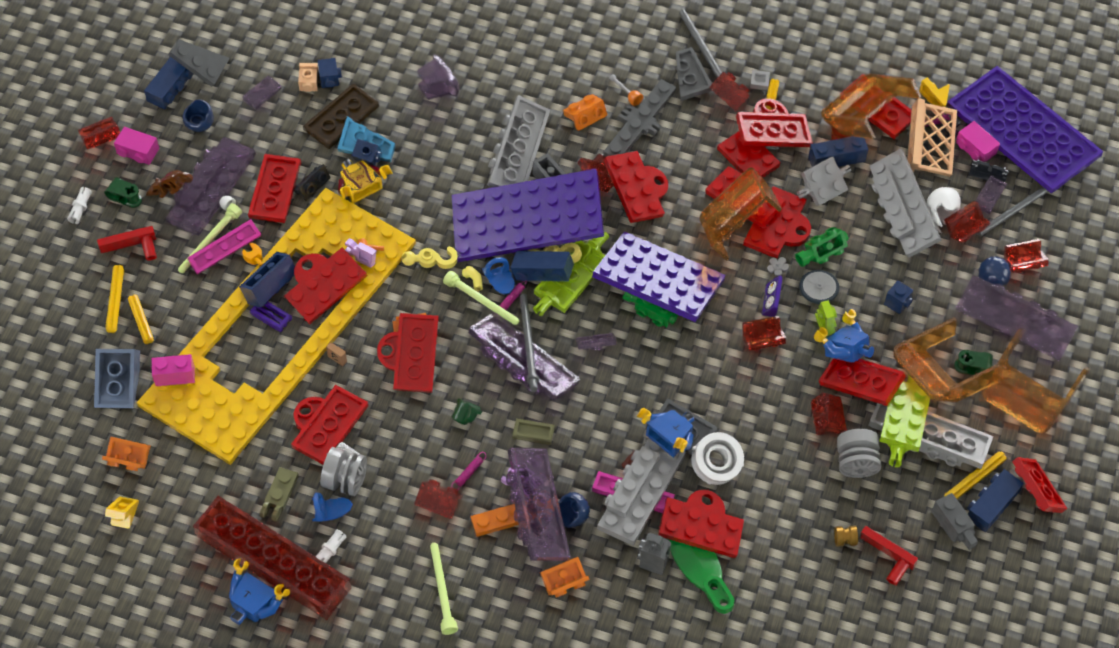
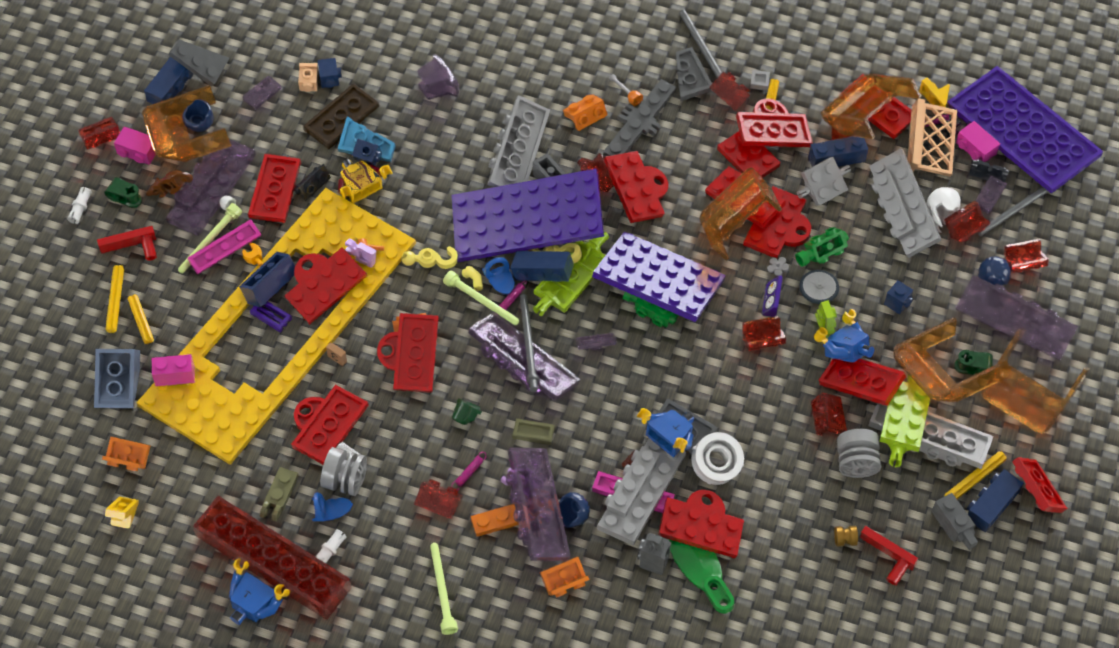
(169, 133): none -> clear orange windscreen

